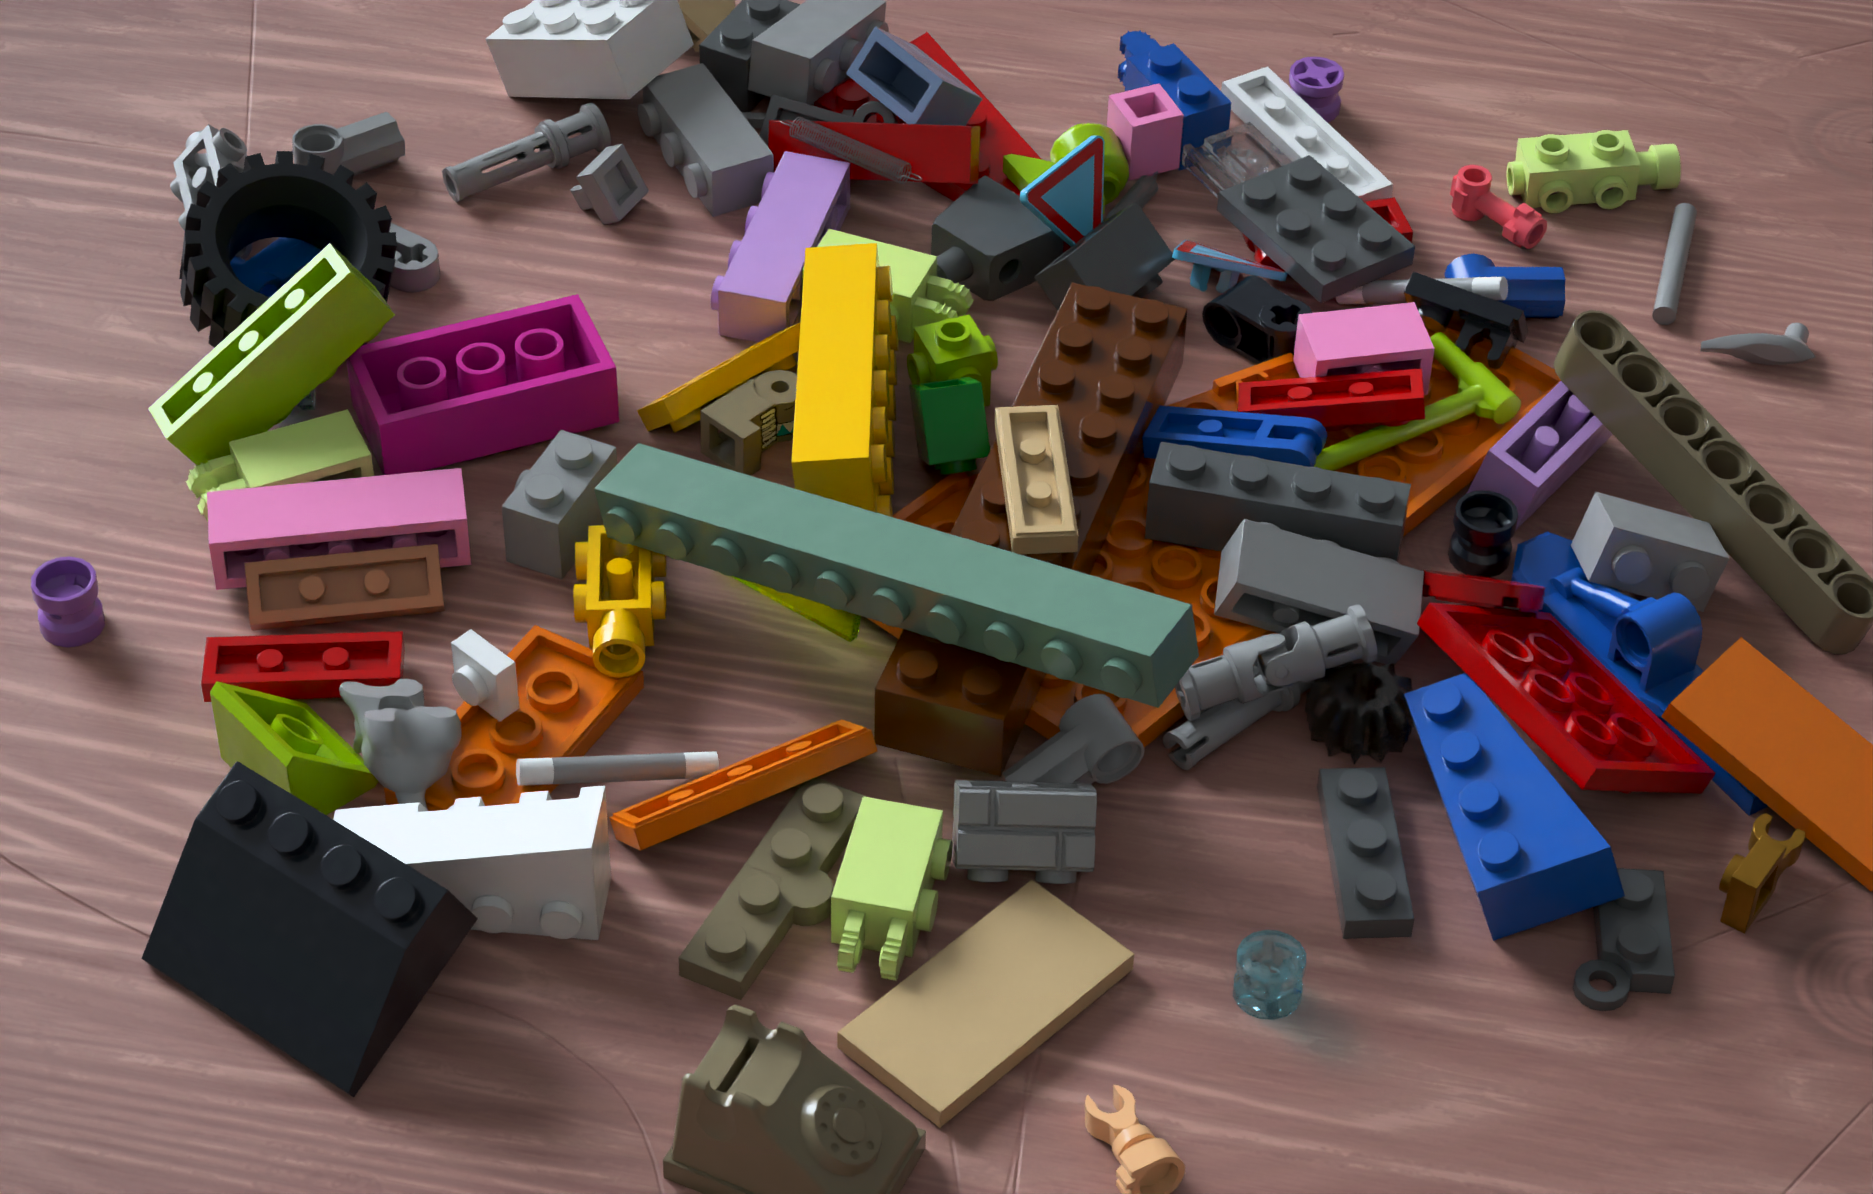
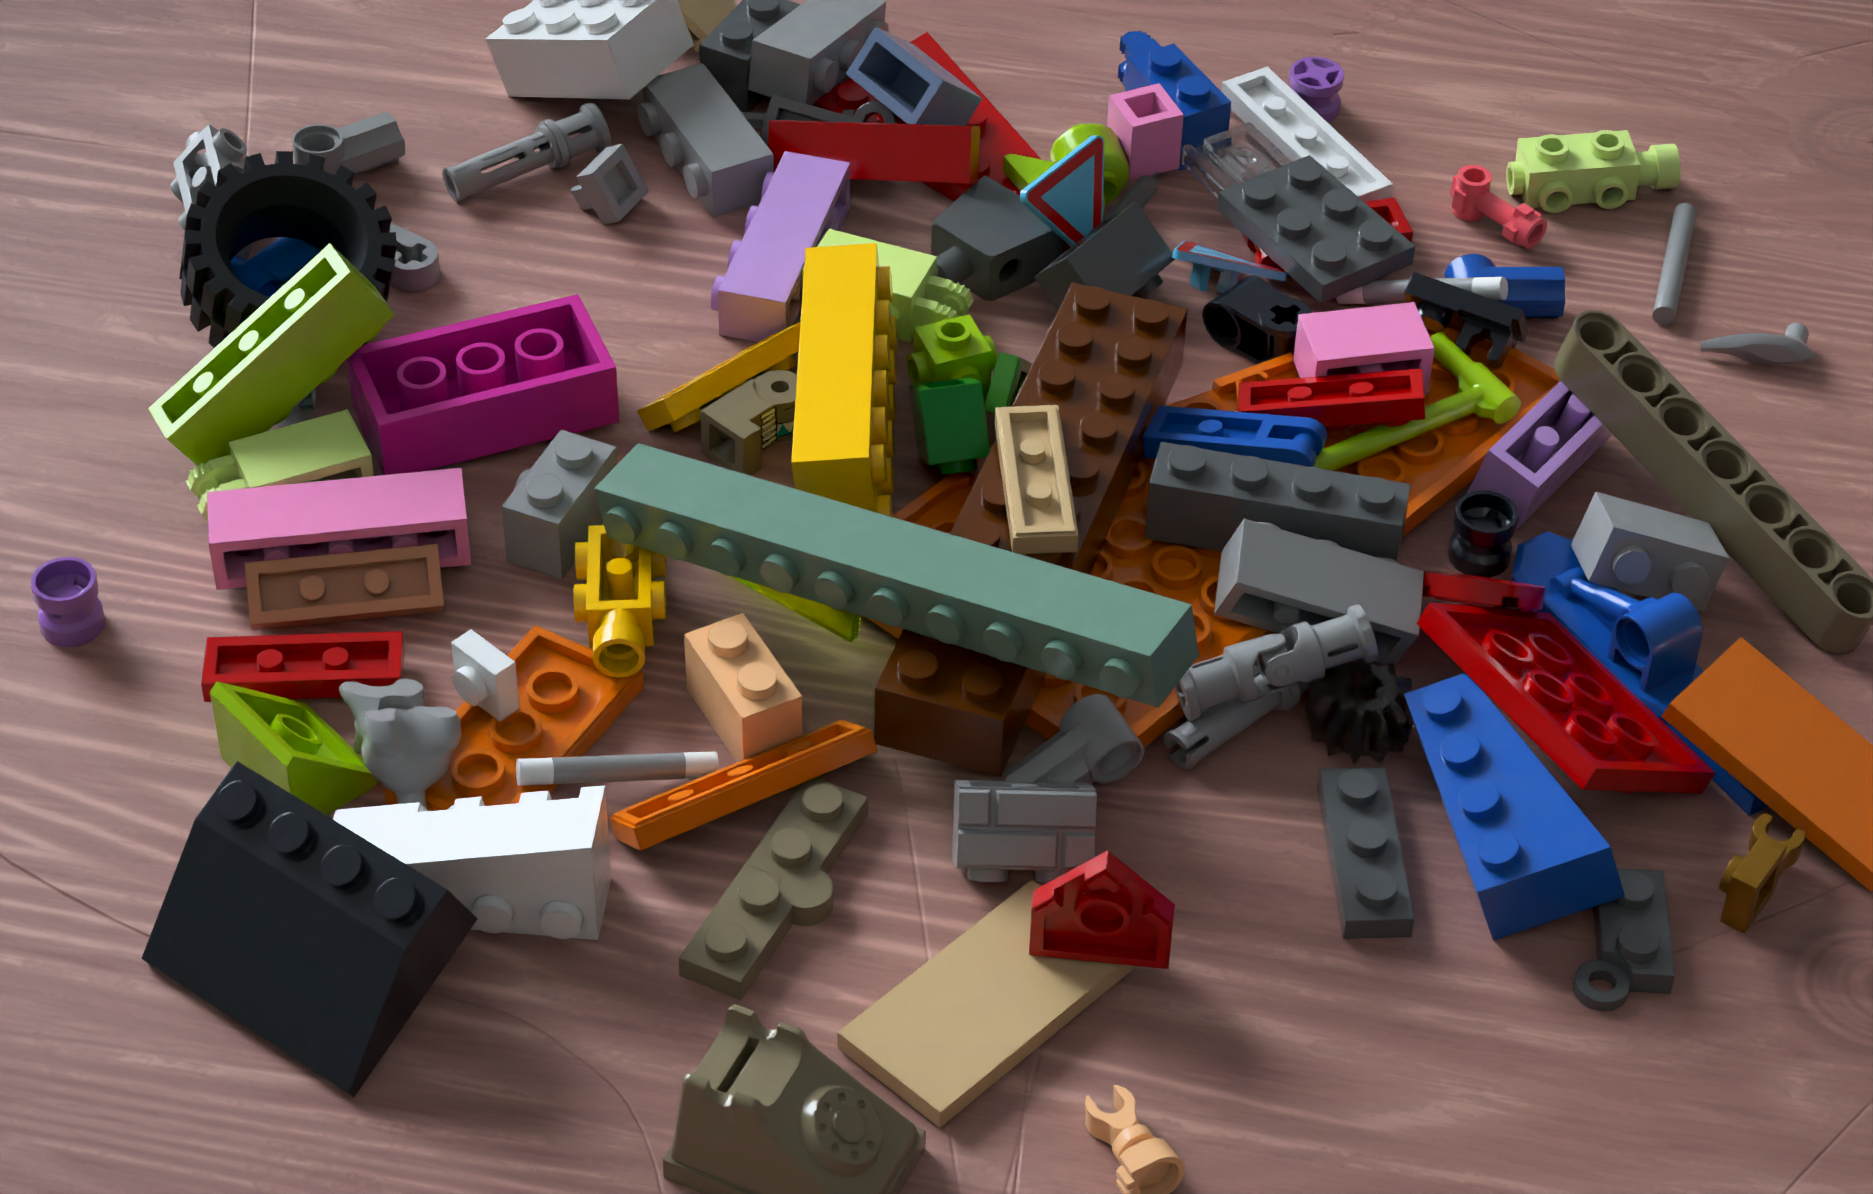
(741, 687): none -> light nougat brick
(856, 143): light grey piece -> none
(888, 883): yellowish green hinge -> none
(1006, 381): none -> bright green tile
(1102, 916): none -> red plate
(1268, 993): clear light blue wheel -> none

